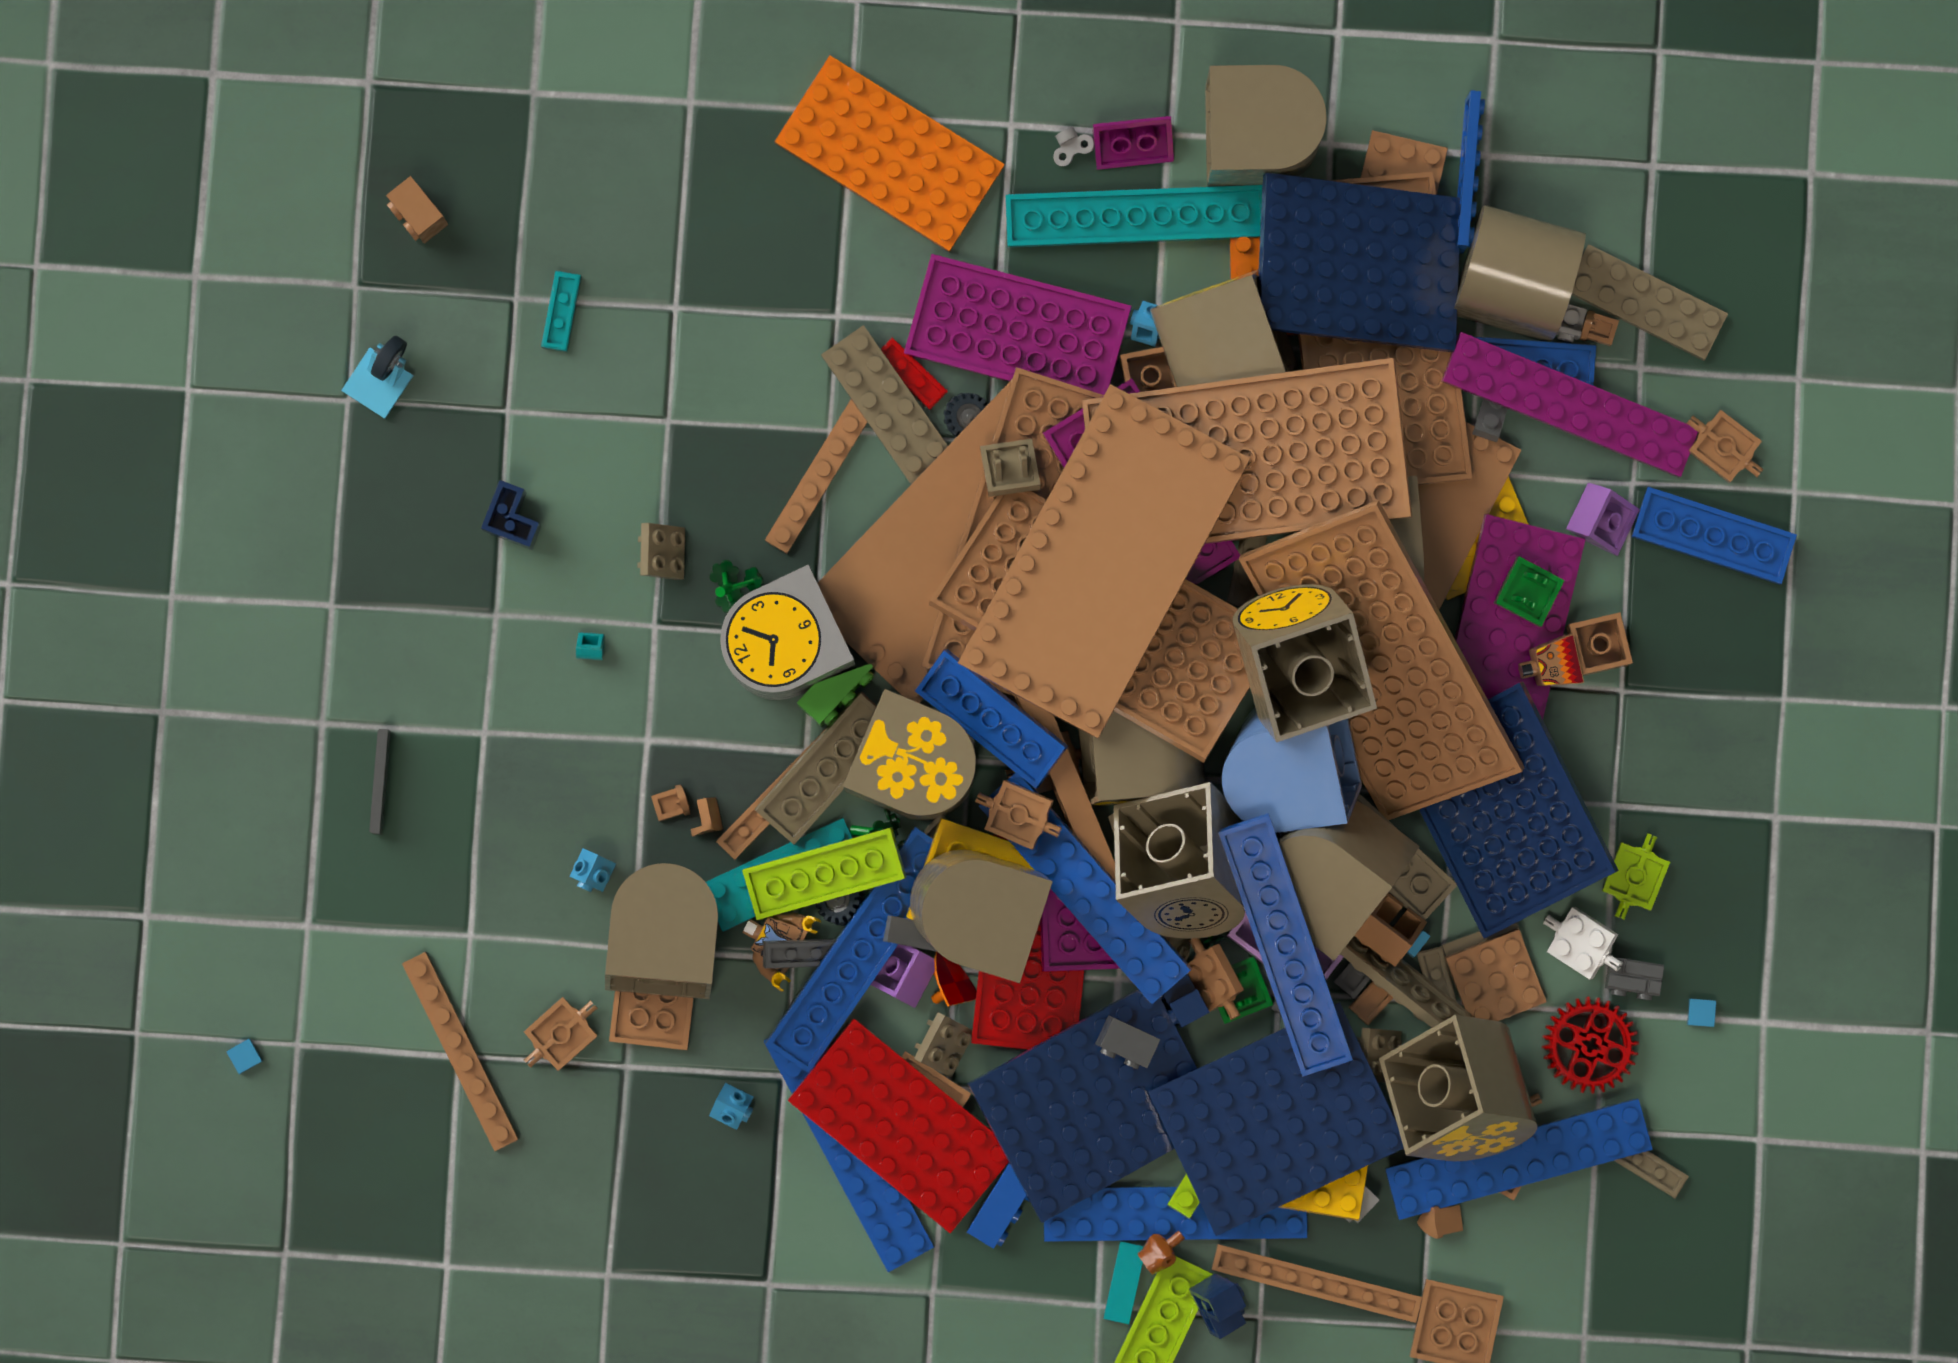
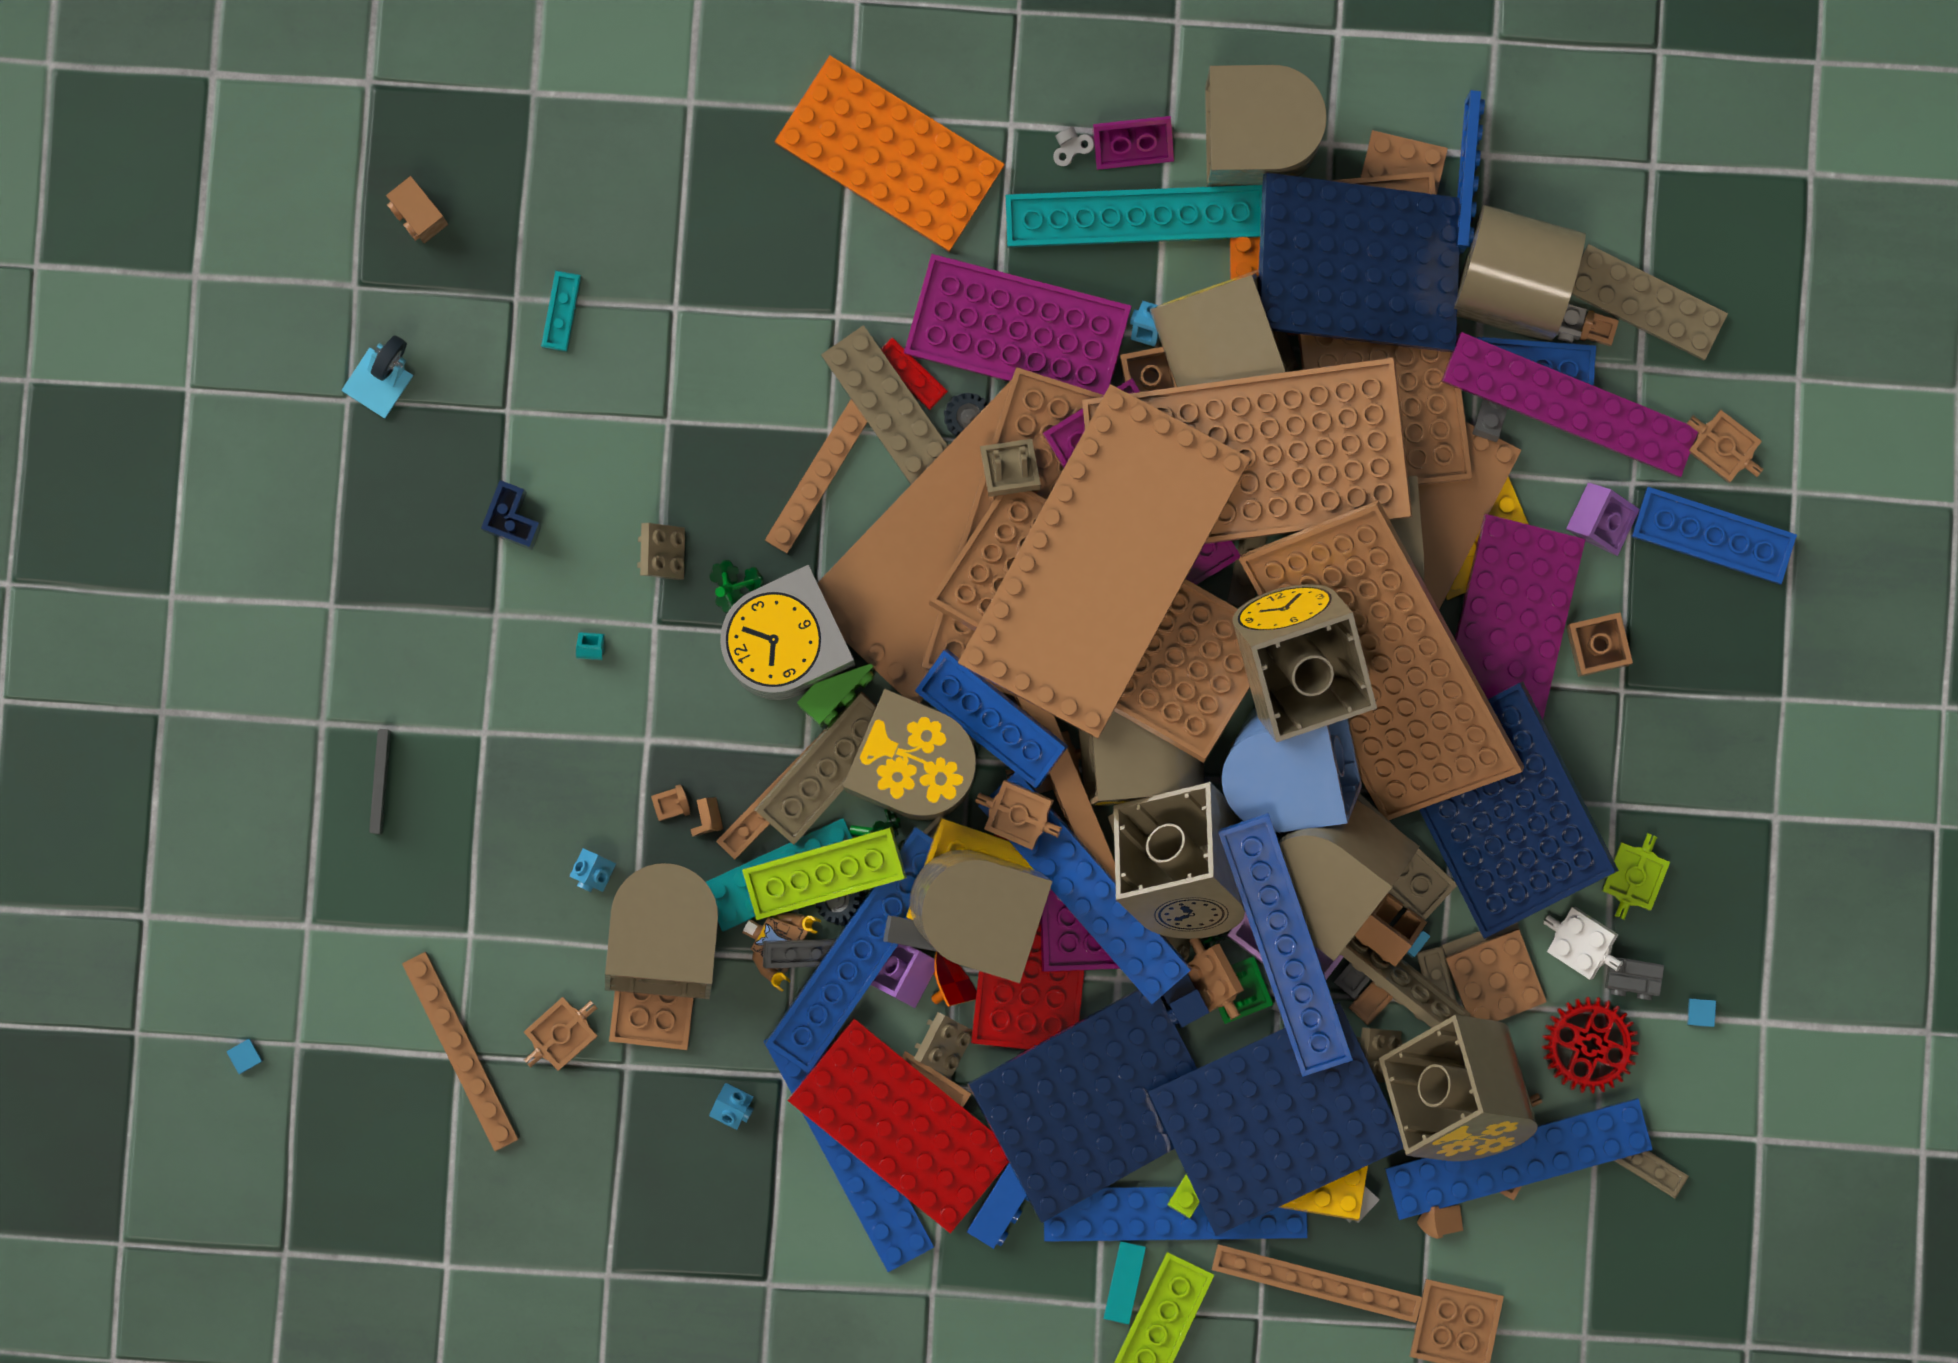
(1128, 1042): dark grey brick -> none
(1159, 1252): dark orange piece -> none
(1219, 1304): dark blue brick -> none
(1529, 591): green plate -> none
(1554, 663): torso -> none

